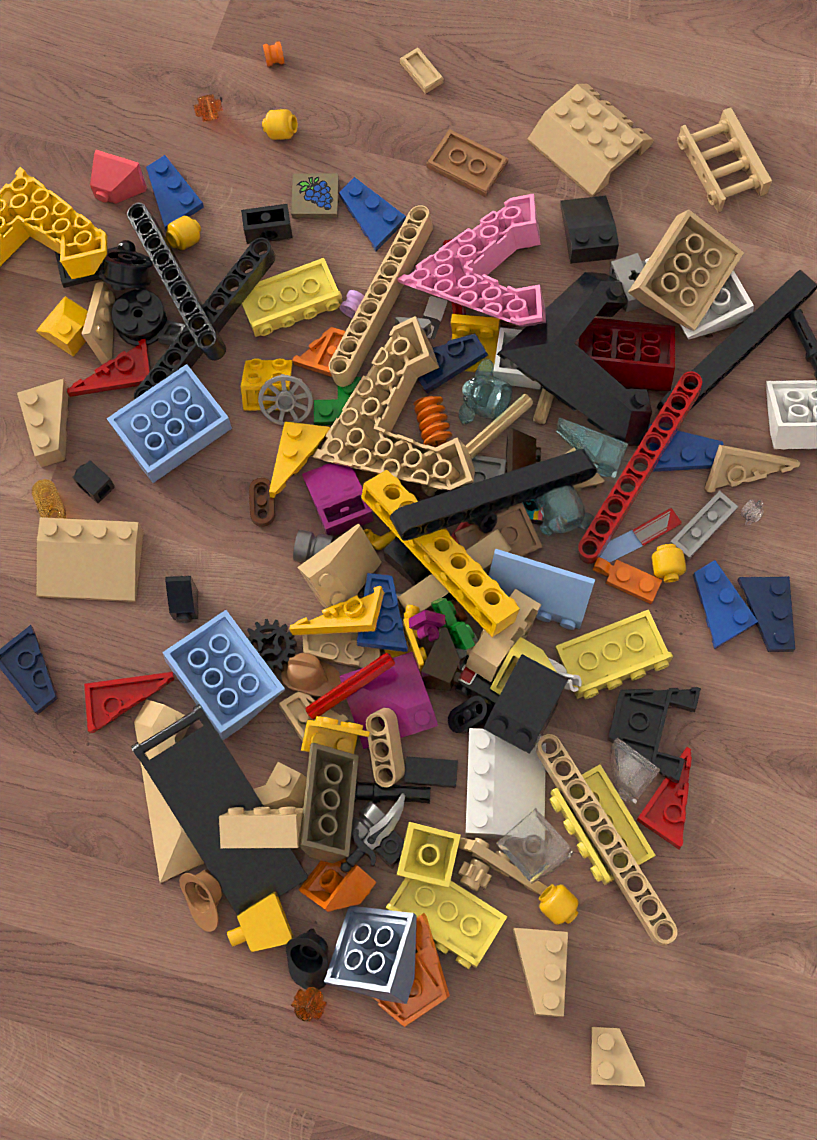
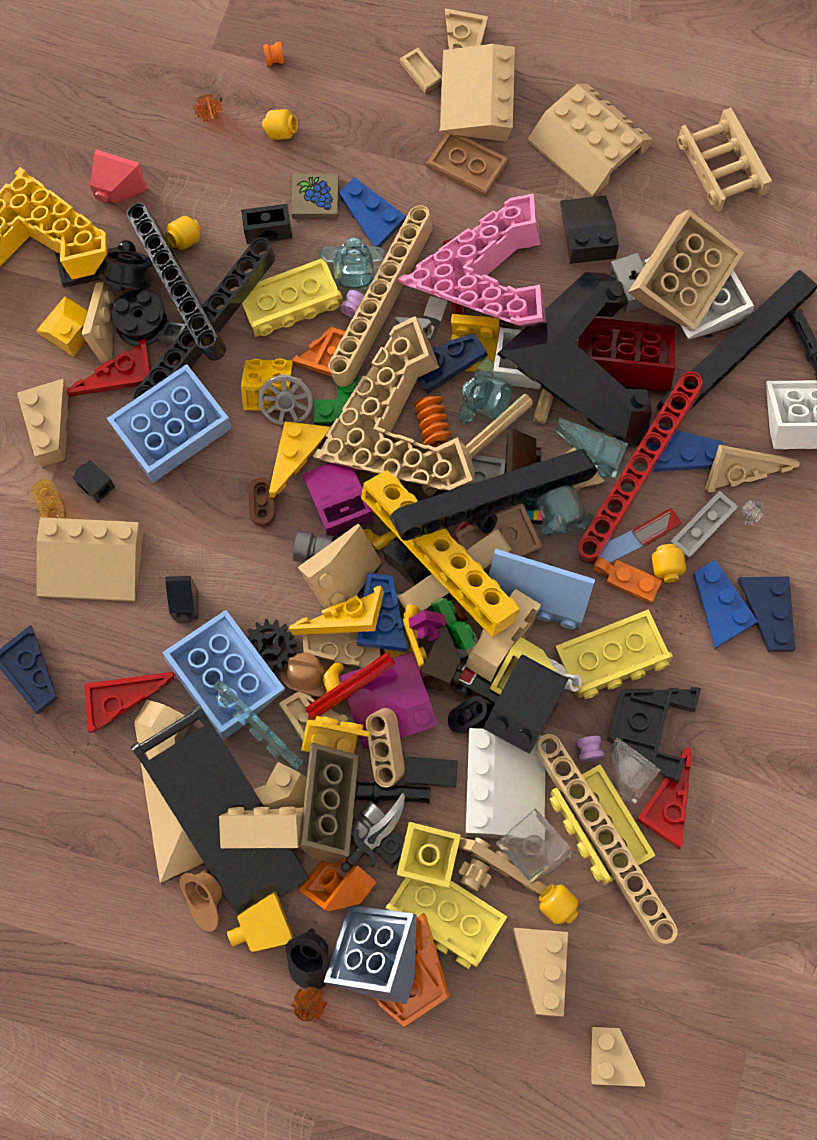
(172, 192): blue wing -> none
(259, 728): none -> clear light blue wing
(331, 676): none -> yellow arm
(353, 262): none -> clear light blue piece
(464, 28): none -> tan wing
(478, 92): none -> tan slope
(590, 749): none -> lavender wheel

